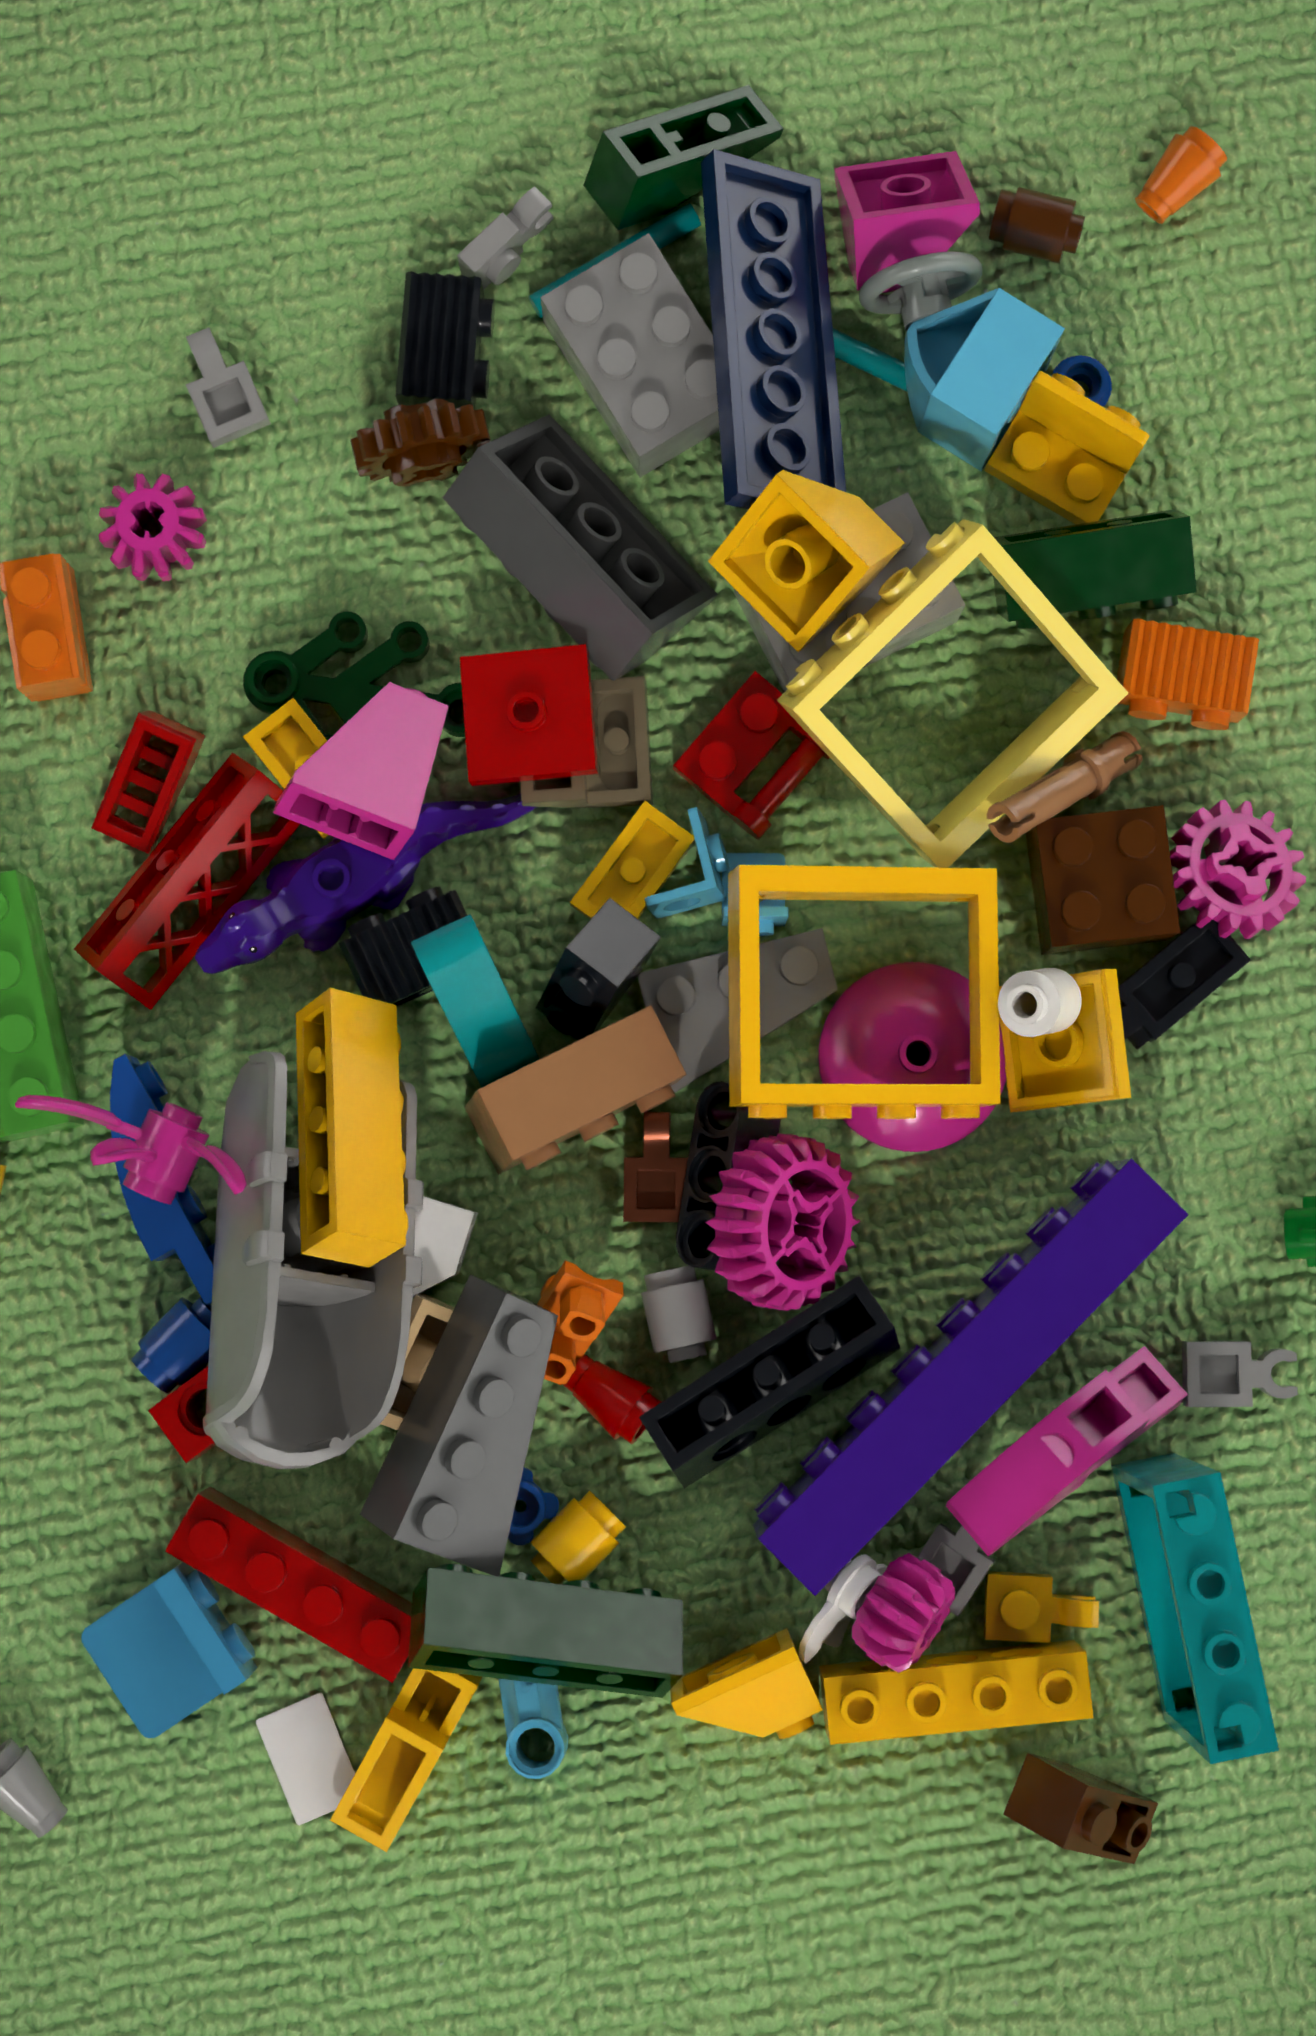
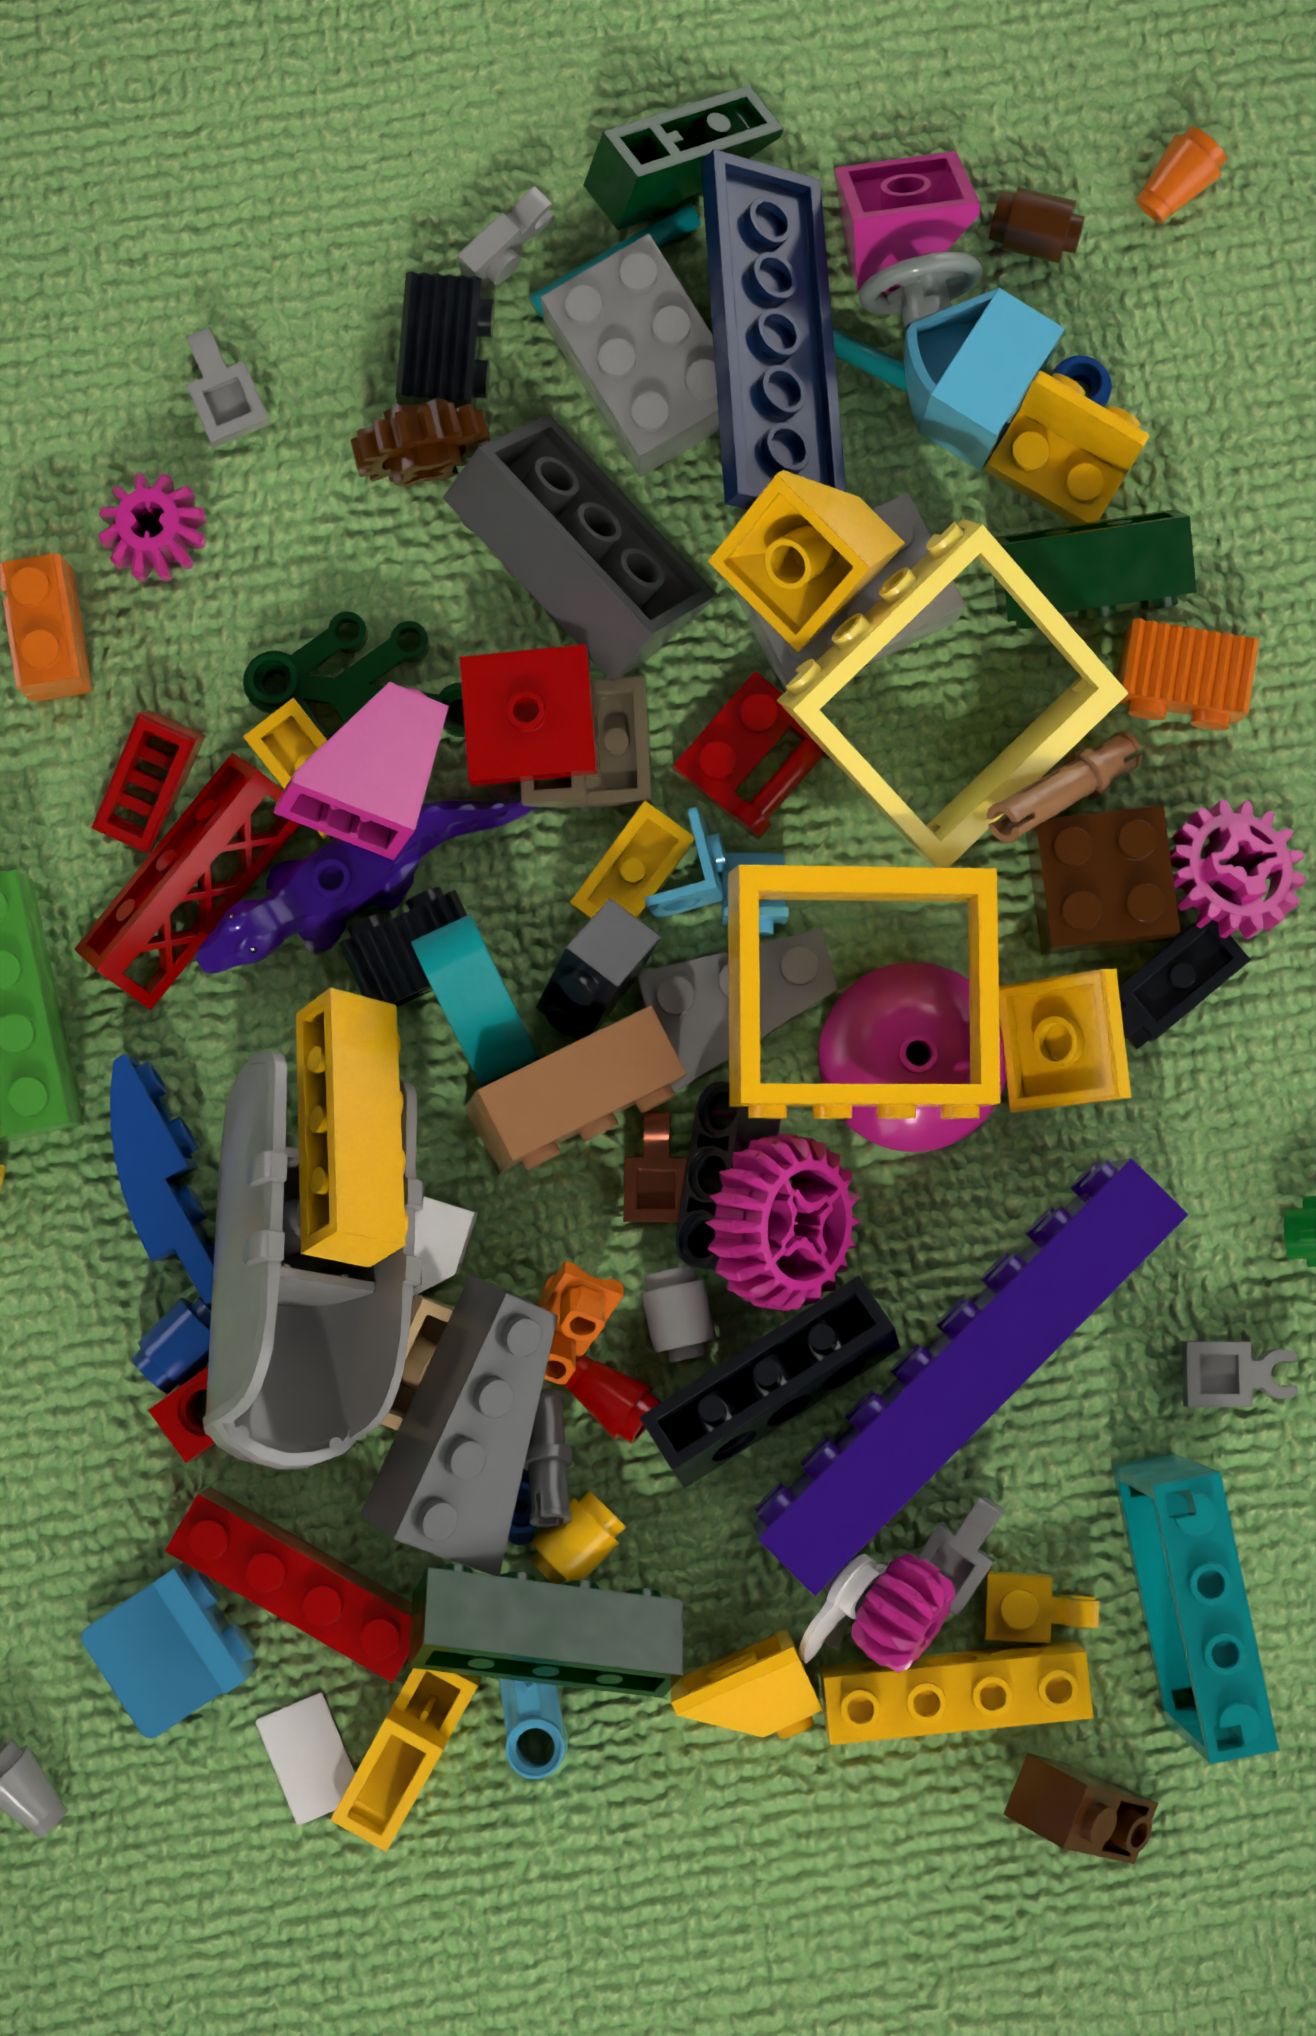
(163, 1147): dark pink plant -> none
(548, 1463): none -> dark grey pin
(1039, 1002): white brick -> none
(1065, 1449): dark pink slope -> none

